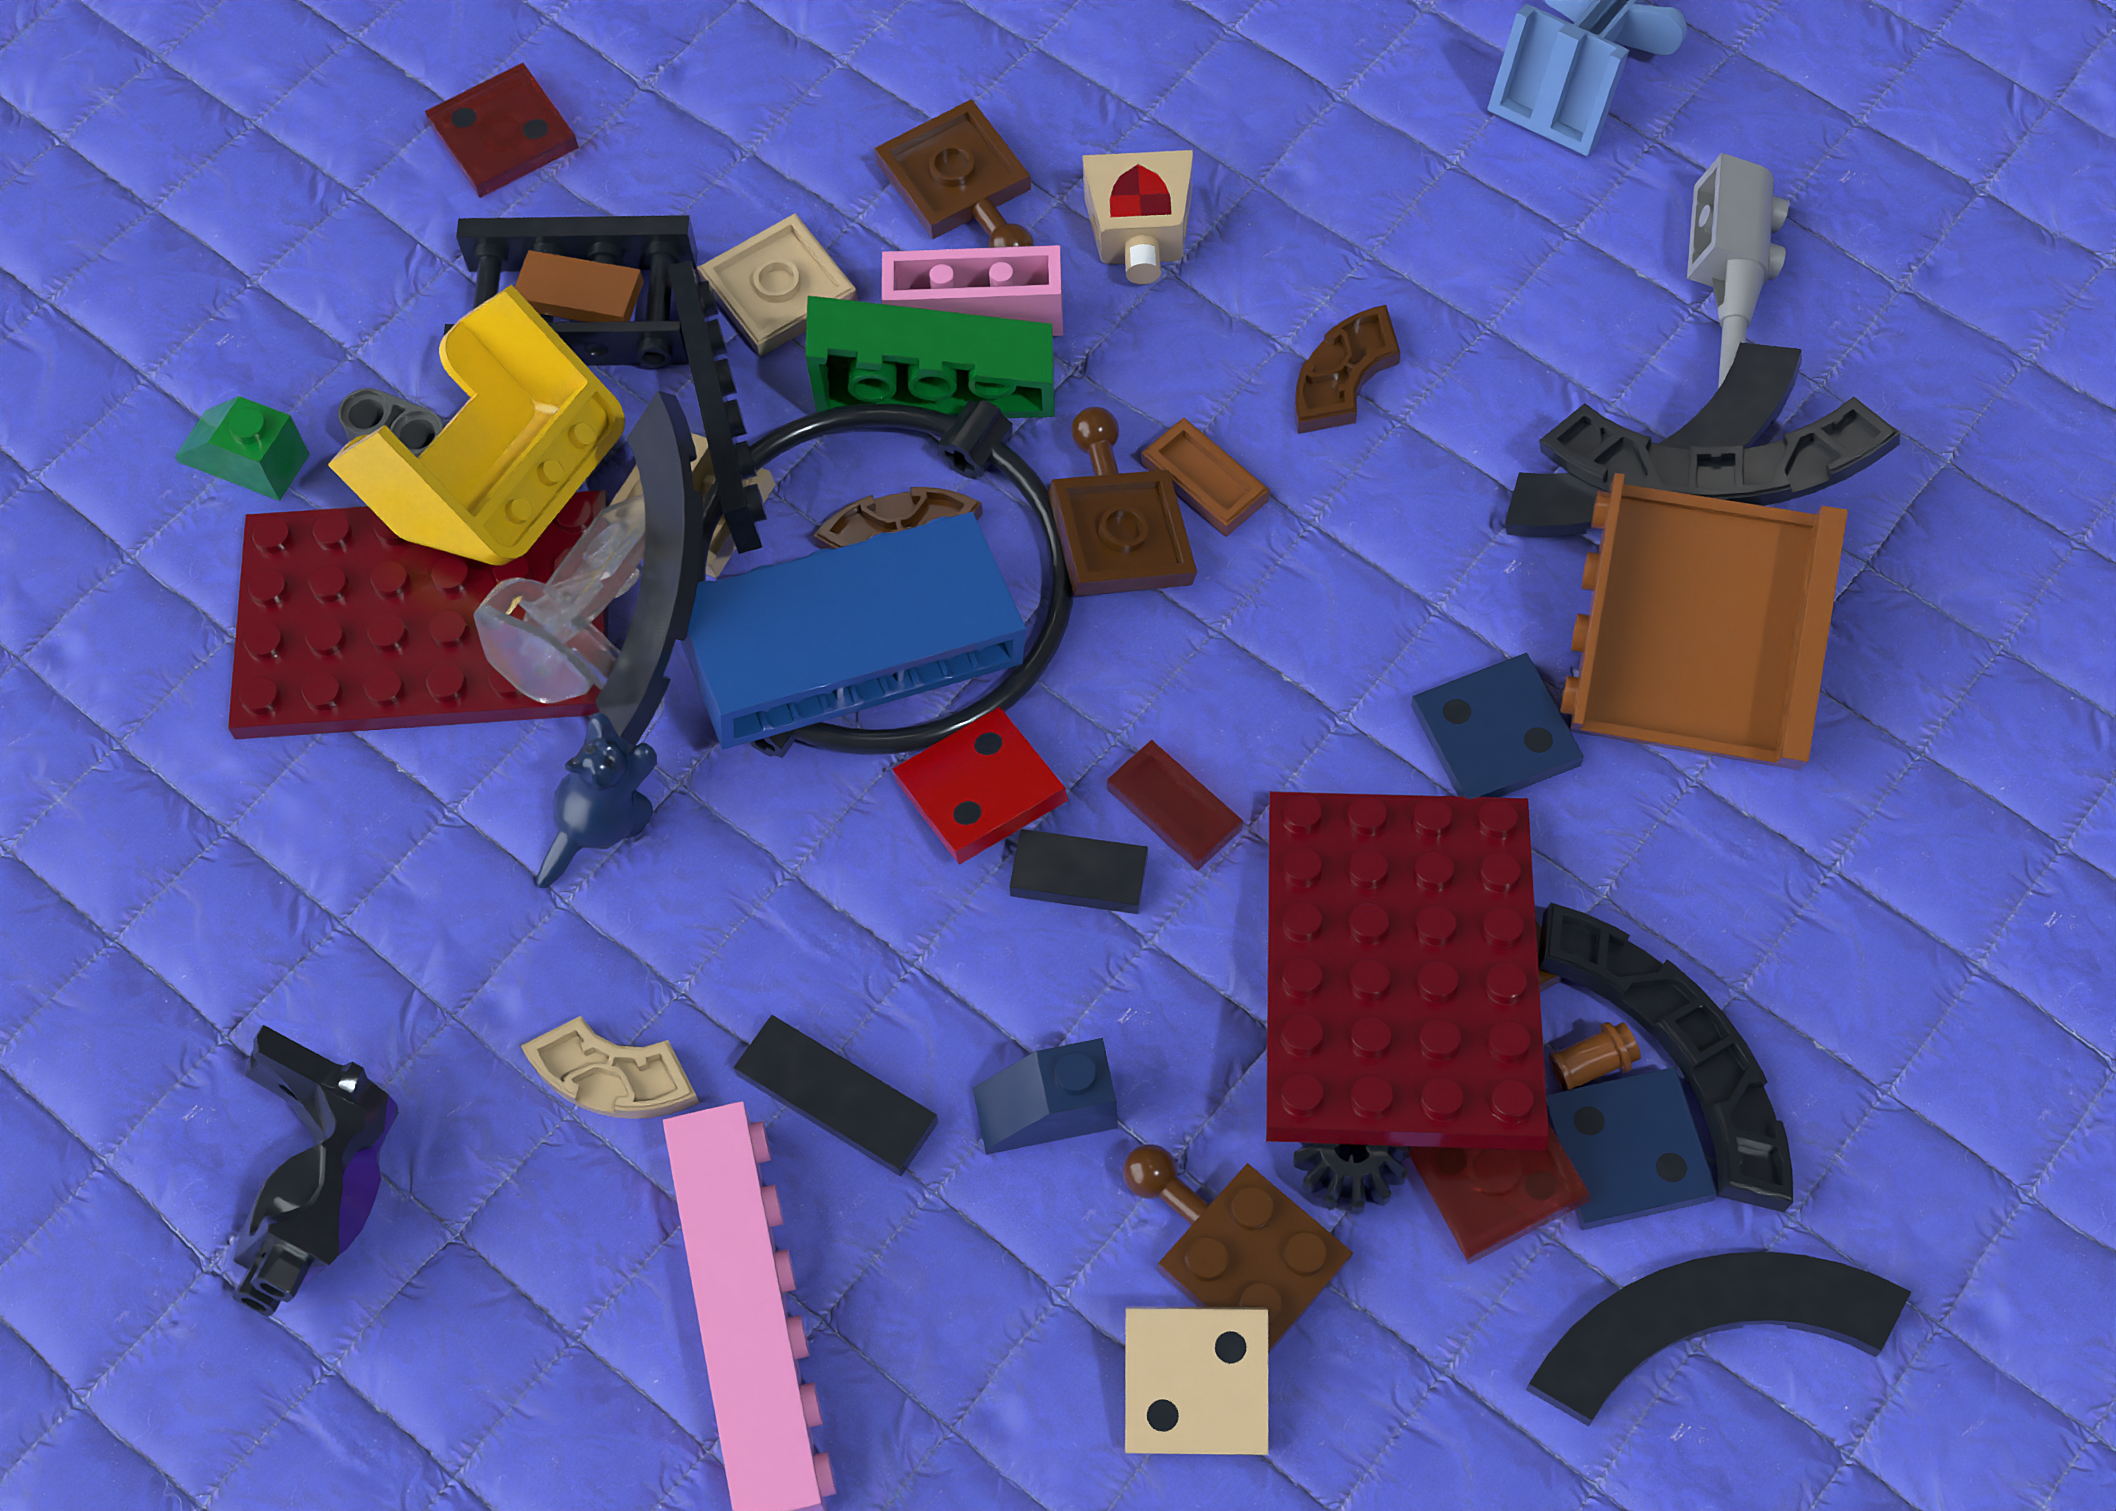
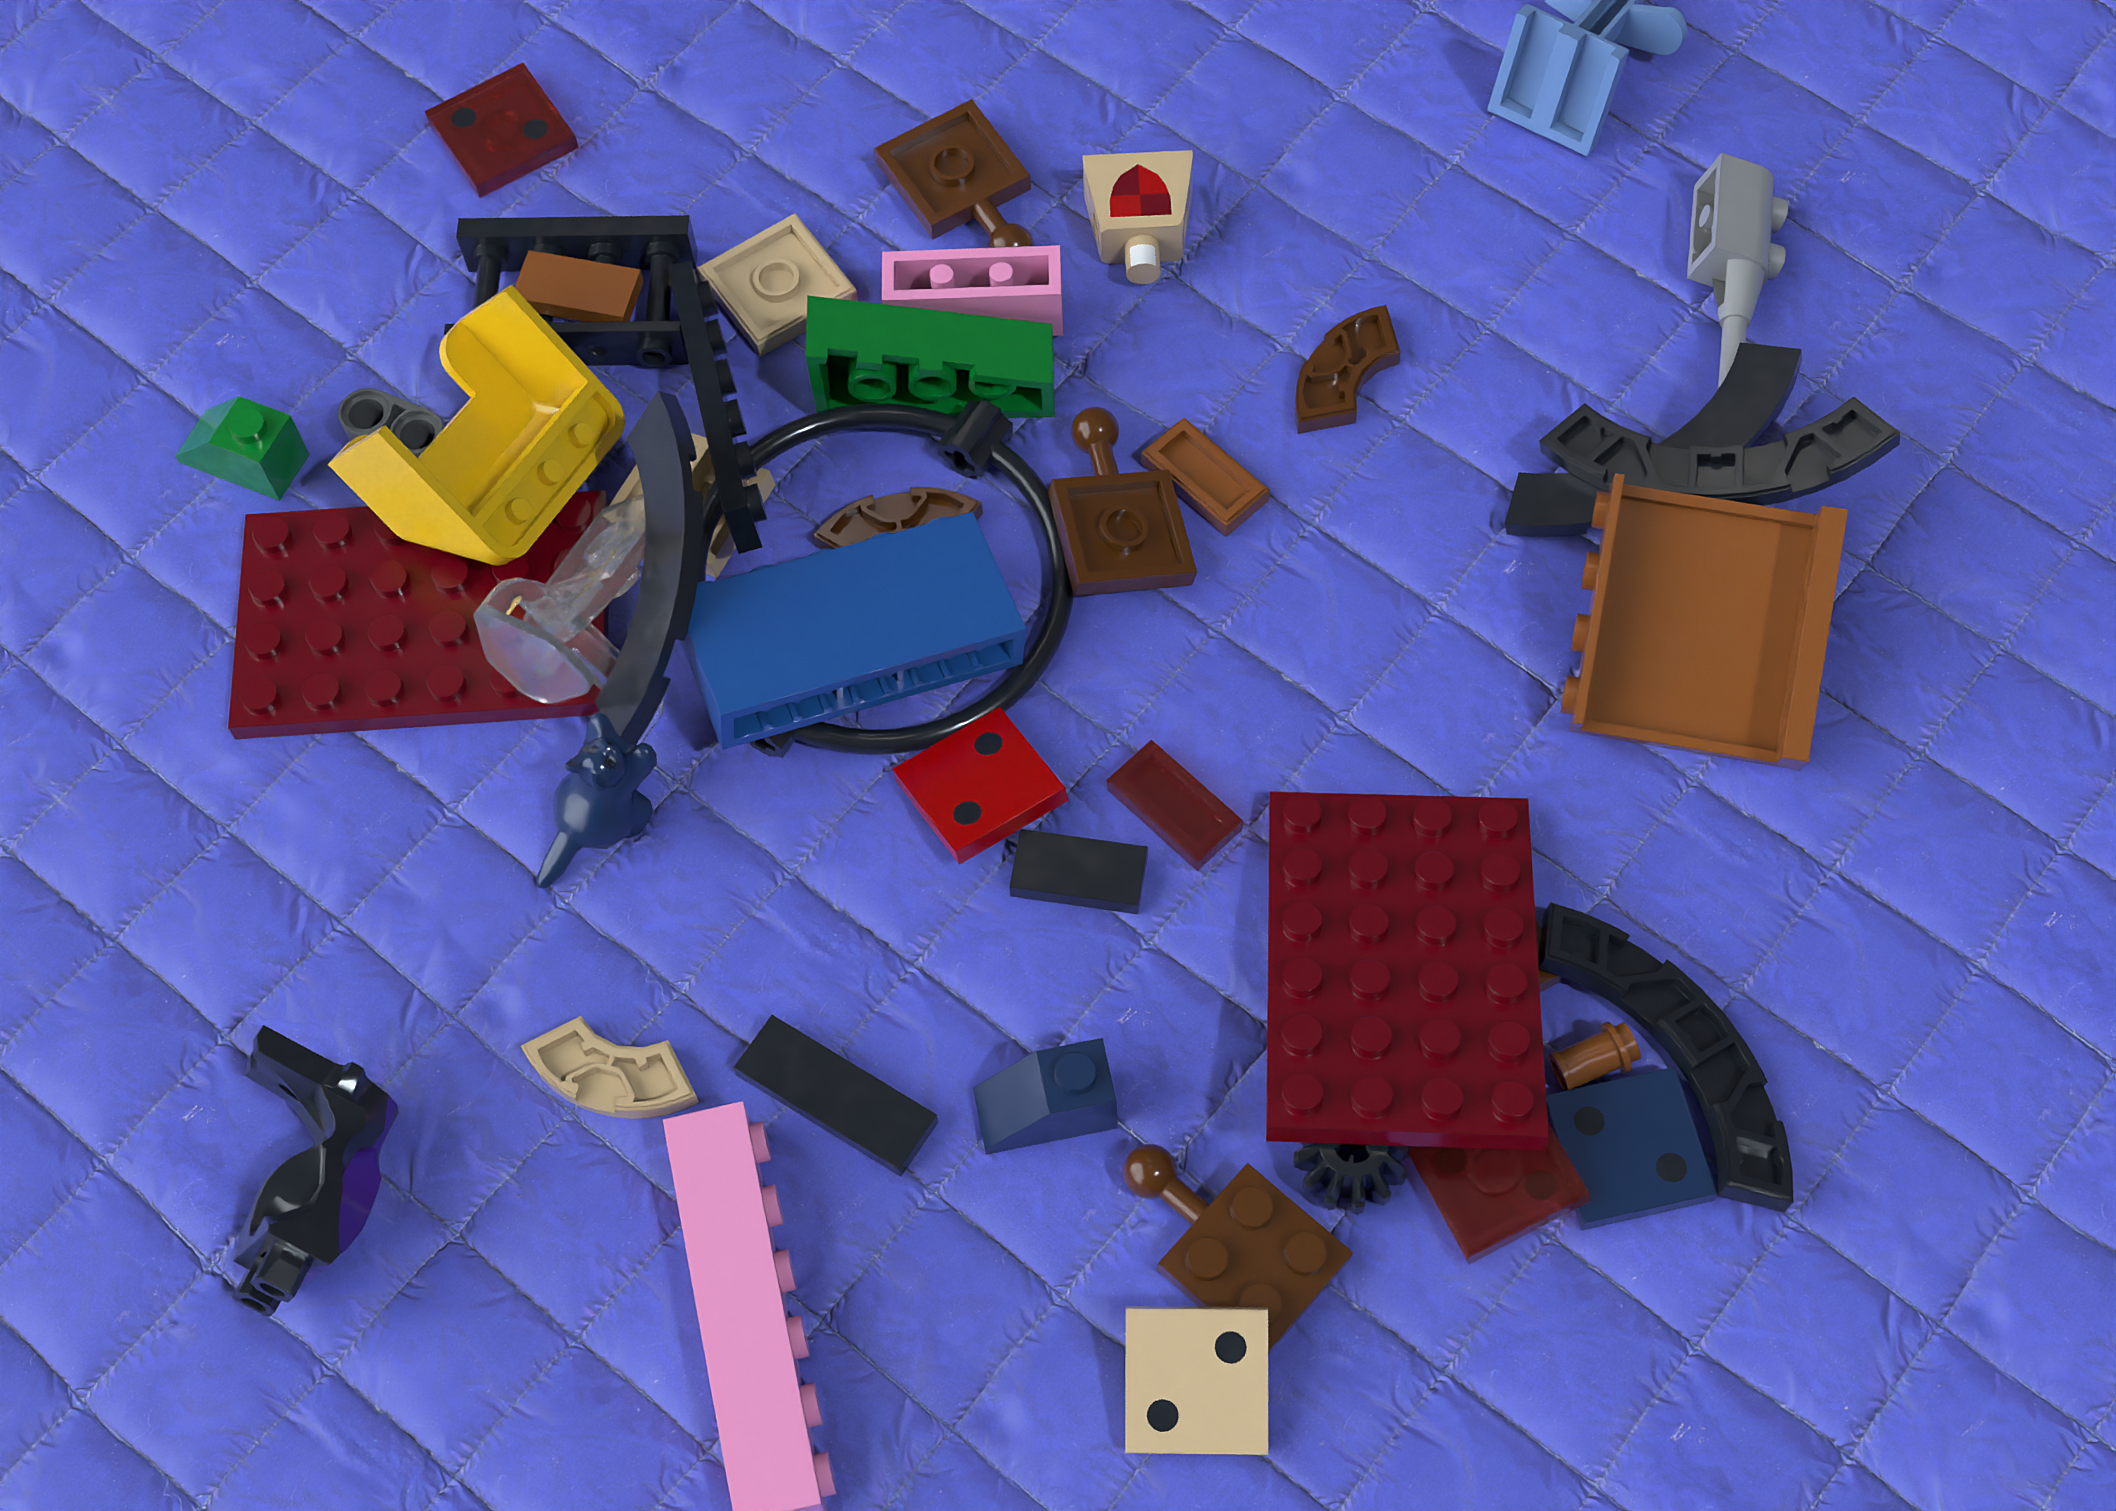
(1497, 730): dark blue tile -> none
(1710, 1298): black tile -> none

